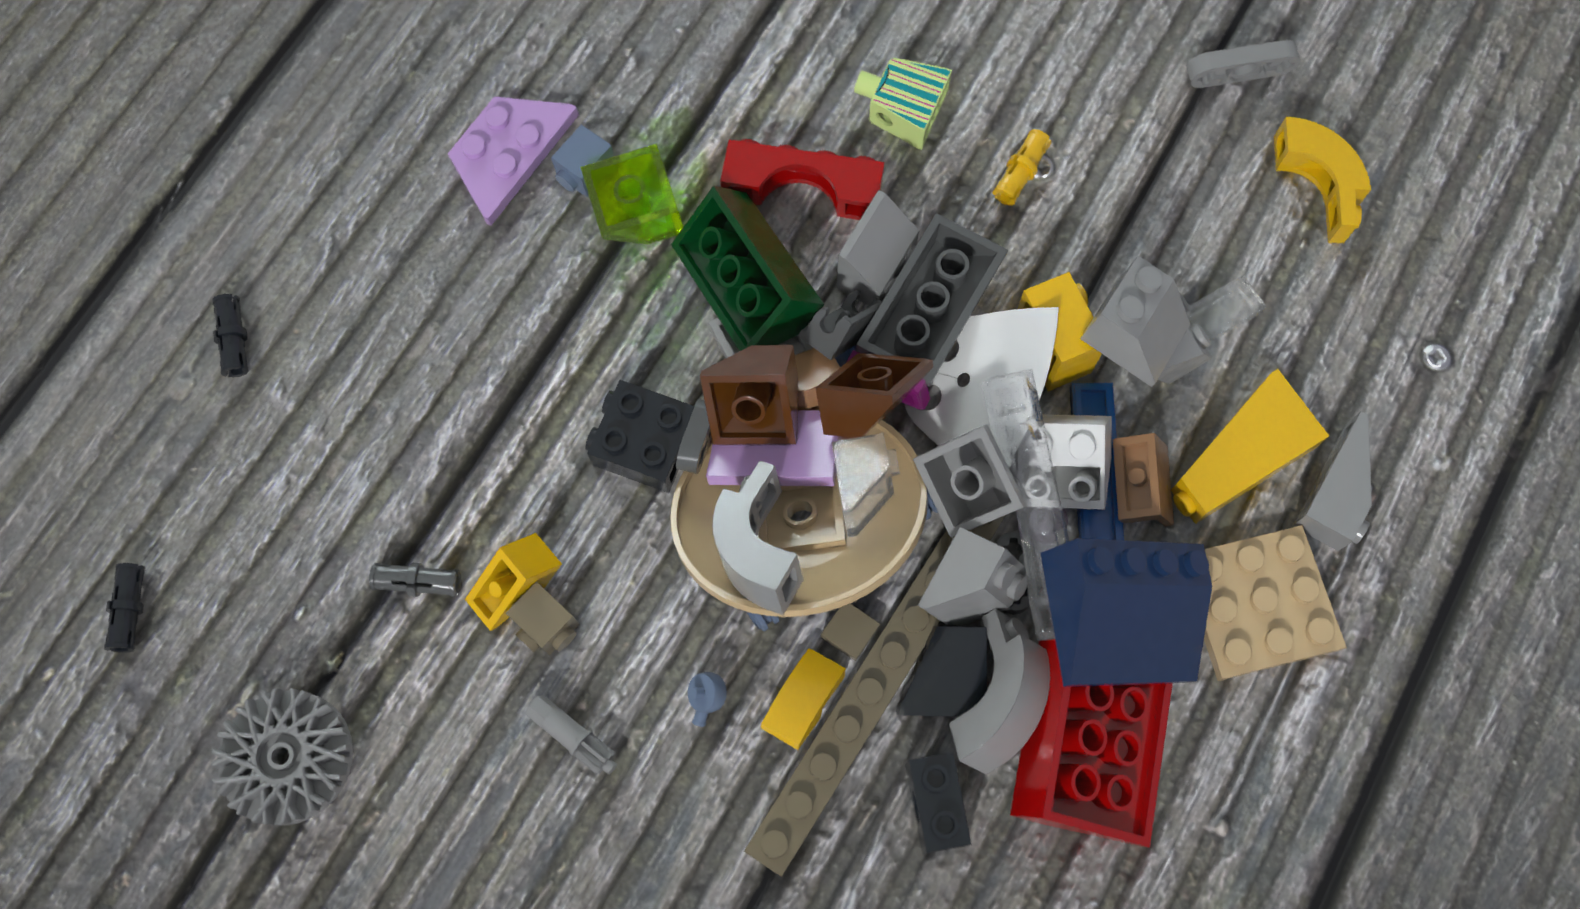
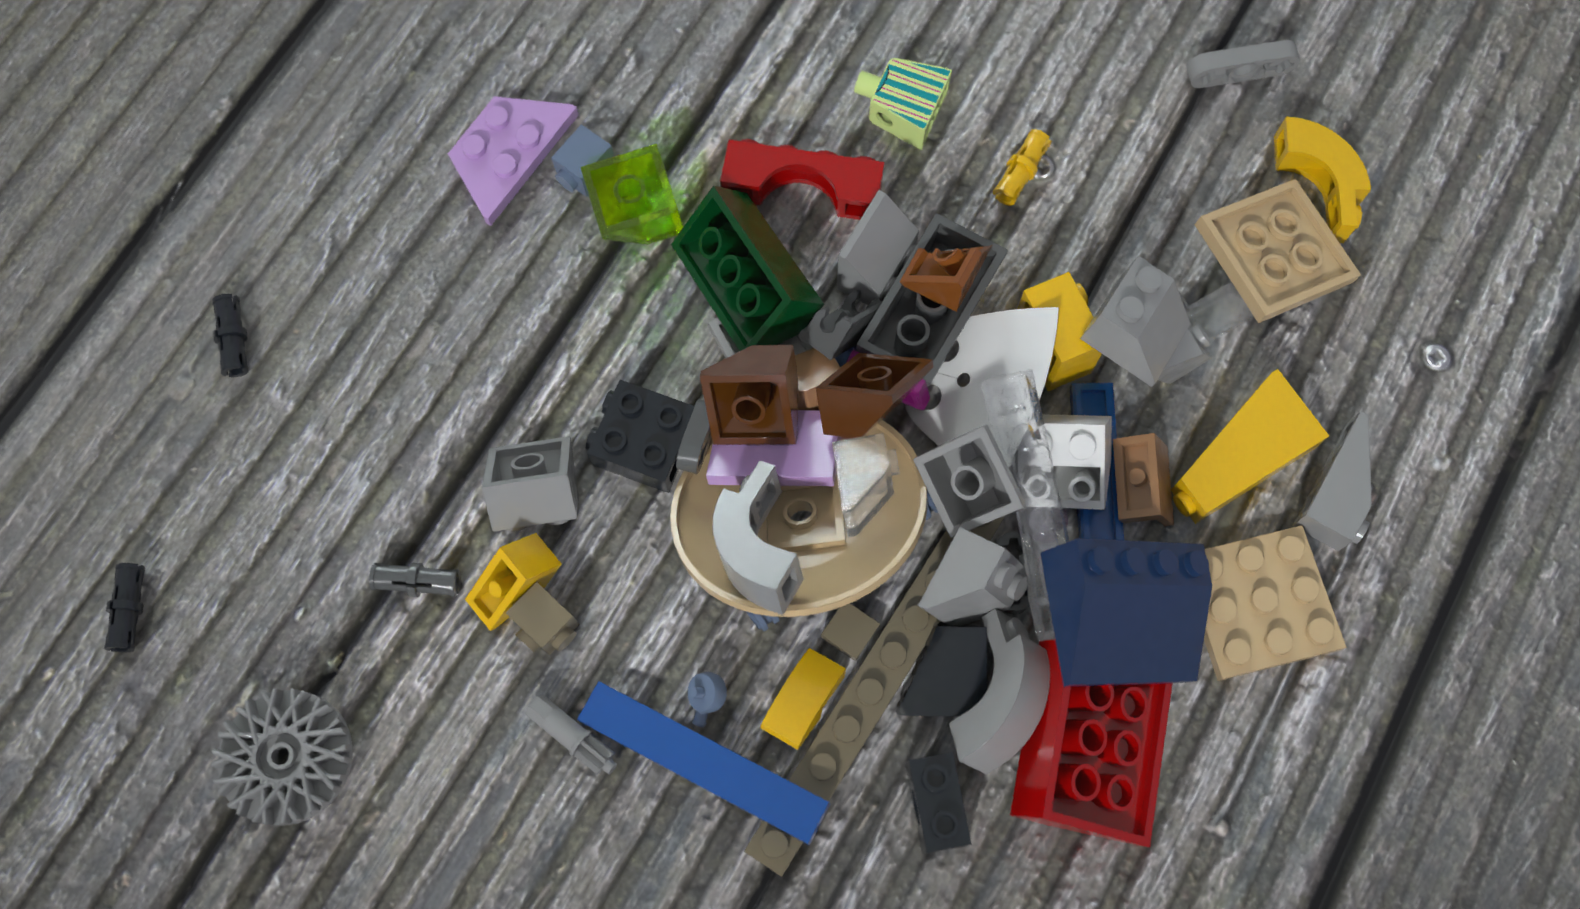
(530, 484): none -> light grey slope
(704, 763): none -> blue tile
(944, 274): none -> dark orange slope
(1277, 250): none -> tan plate

